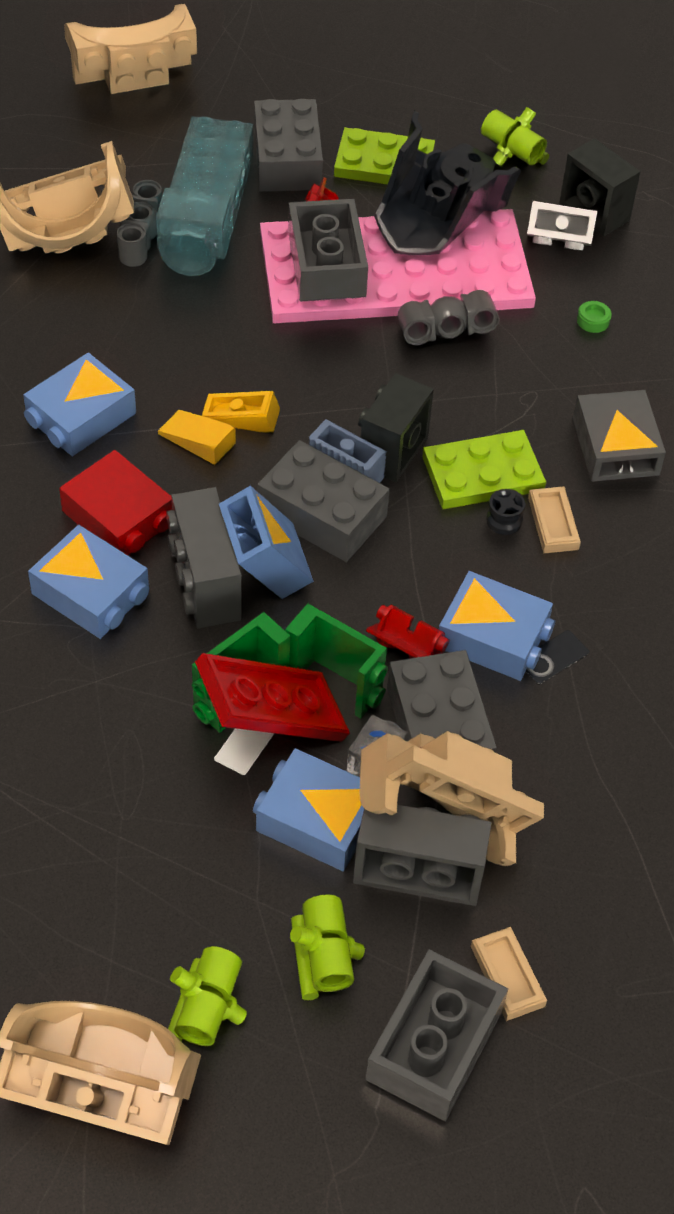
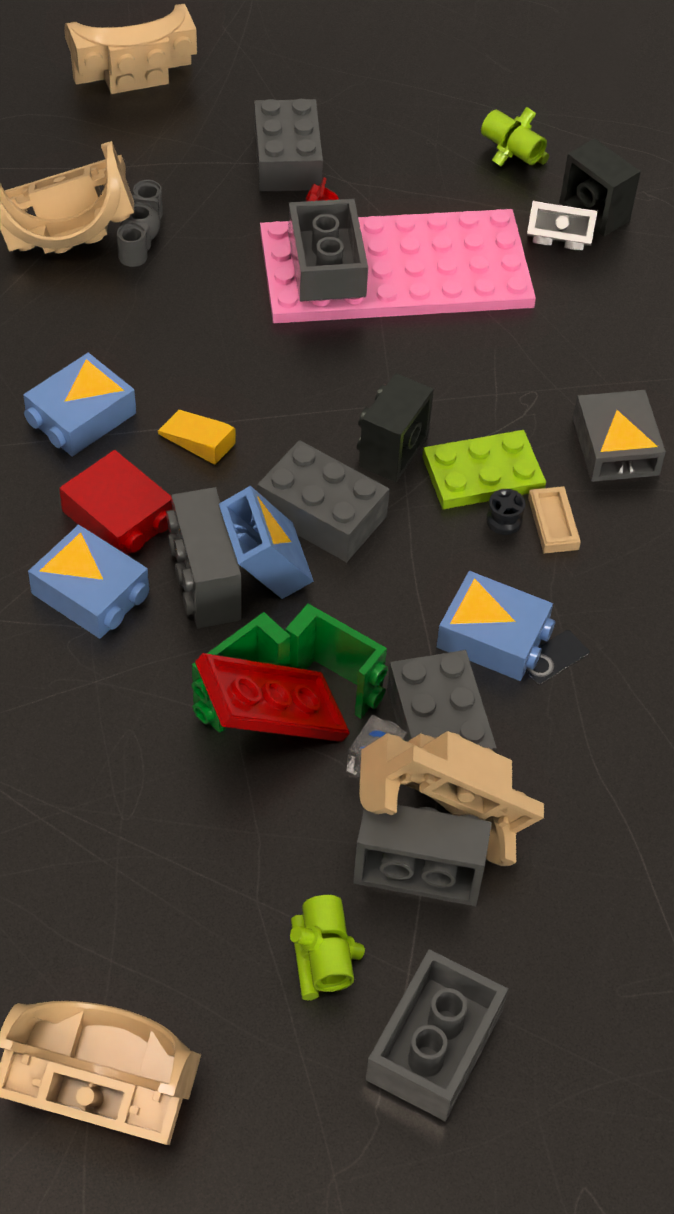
(204, 195): clear light blue brick -> none
(206, 996): lime pin -> none
(242, 749): white sticker -> none
(244, 410): yellow slope -> none
(312, 809): medium blue brick -> none
(349, 449): sand blue brick -> none
(371, 154): lime plate -> none
(395, 632): red hinge -> none
(430, 201): black piece -> none
(473, 312): dark grey piece -> none
(506, 964): tan tile -> none
(594, 316): bright green tile -> none

